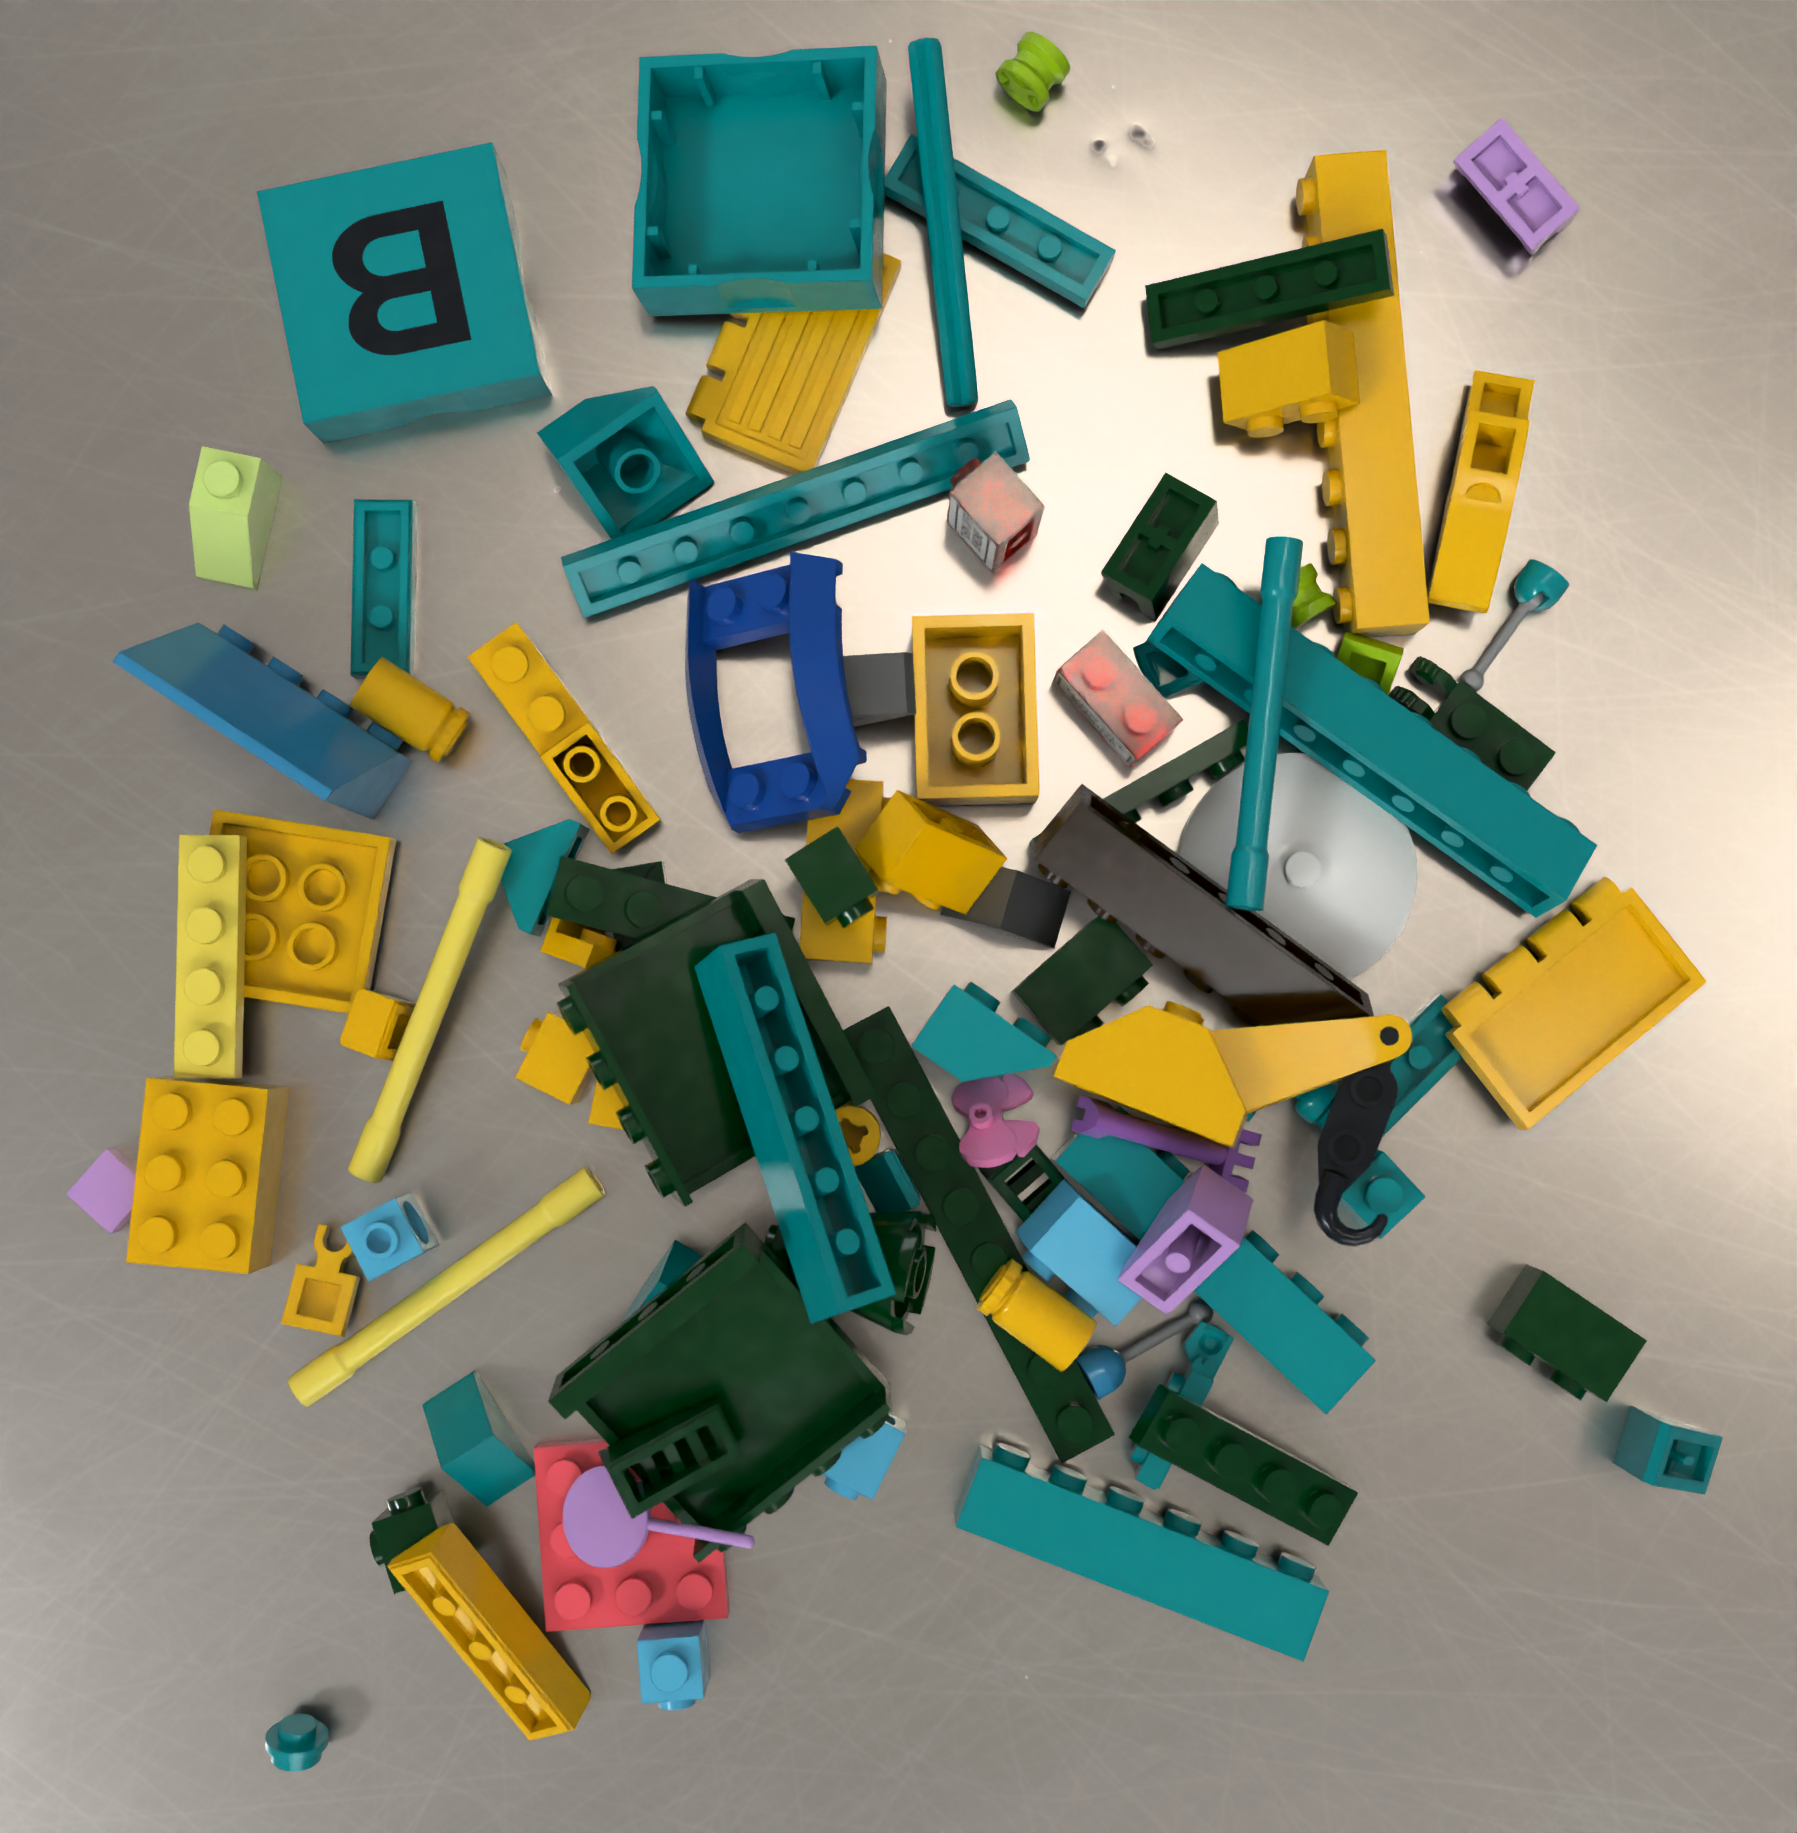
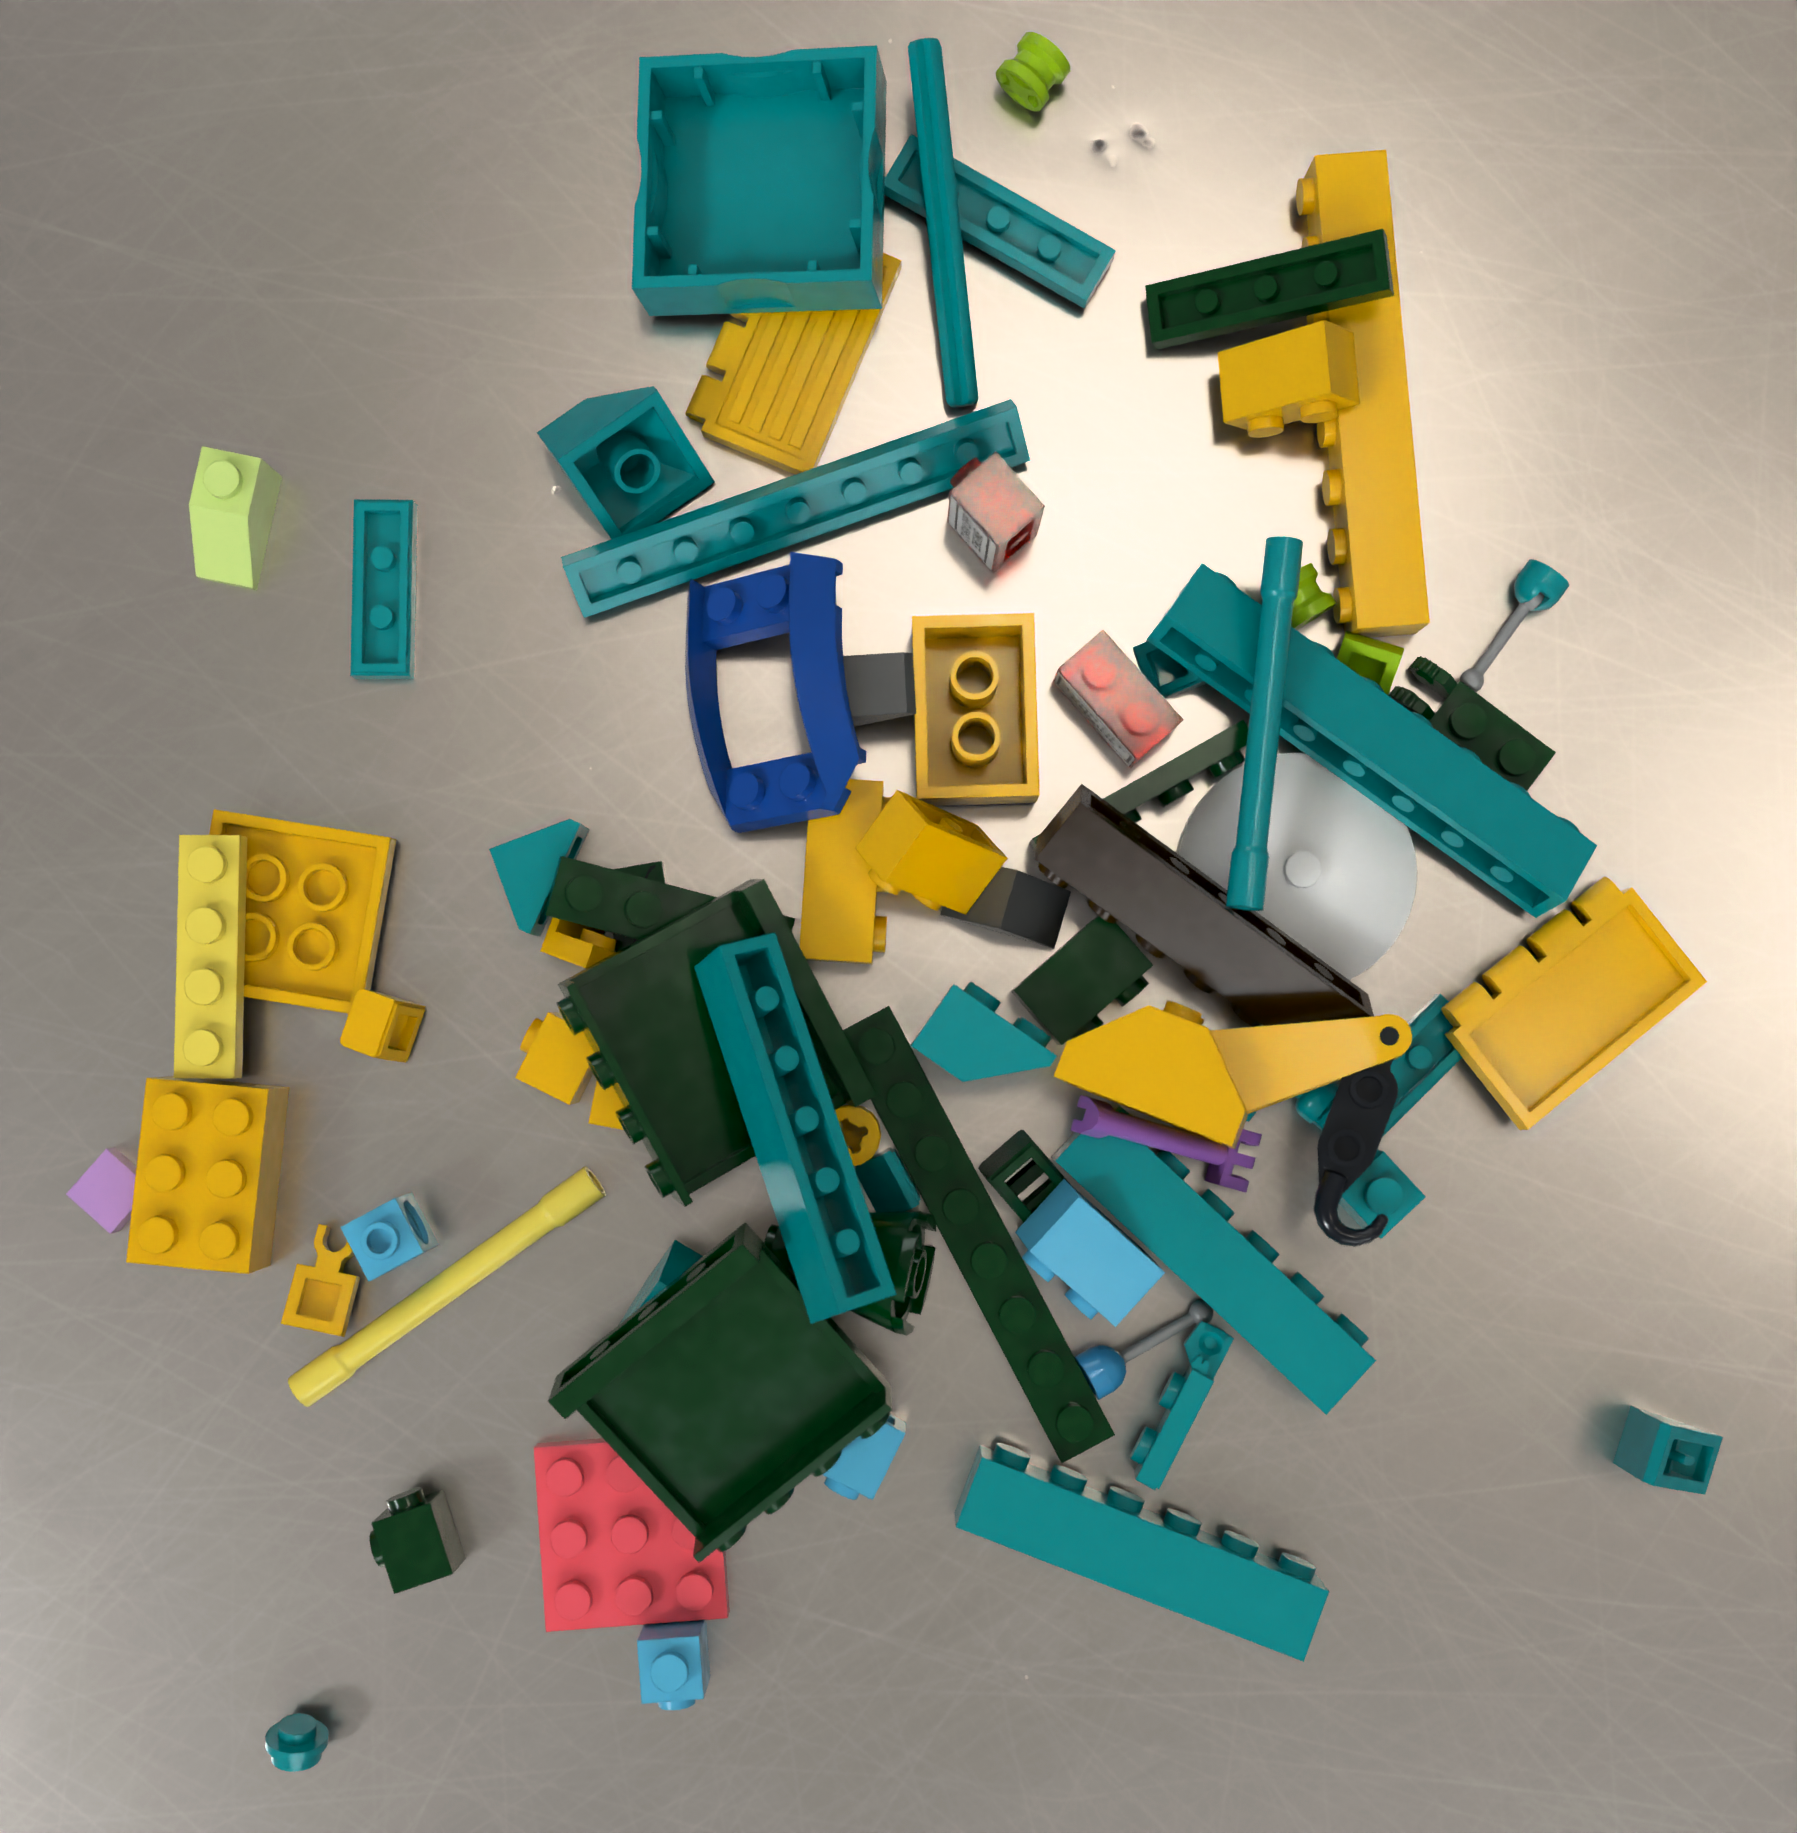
(272, 715): dark azure slope -> none
(403, 293): teal tile -> none
(410, 709): yellow piece -> none
(475, 893): light yellow piece -> none
(476, 1440): teal slope -> none
(492, 1633): yellow slope -> none
(564, 737): yellow slope -> none
(605, 1533): lavender piece -> none
(661, 1486): dark green slope -> none
(834, 879): dark green brick -> none
(990, 1138): bright pink piece -> none
(1036, 1315): yellow piece -> none
(1161, 545): dark green hinge -> none
(1187, 1240): lavender slope -> none
(1243, 1464): dark green plate -> none
(1481, 491): yellow slope -> none
(1517, 186): lavender hinge -> none
(1566, 1333): dark green brick -> none

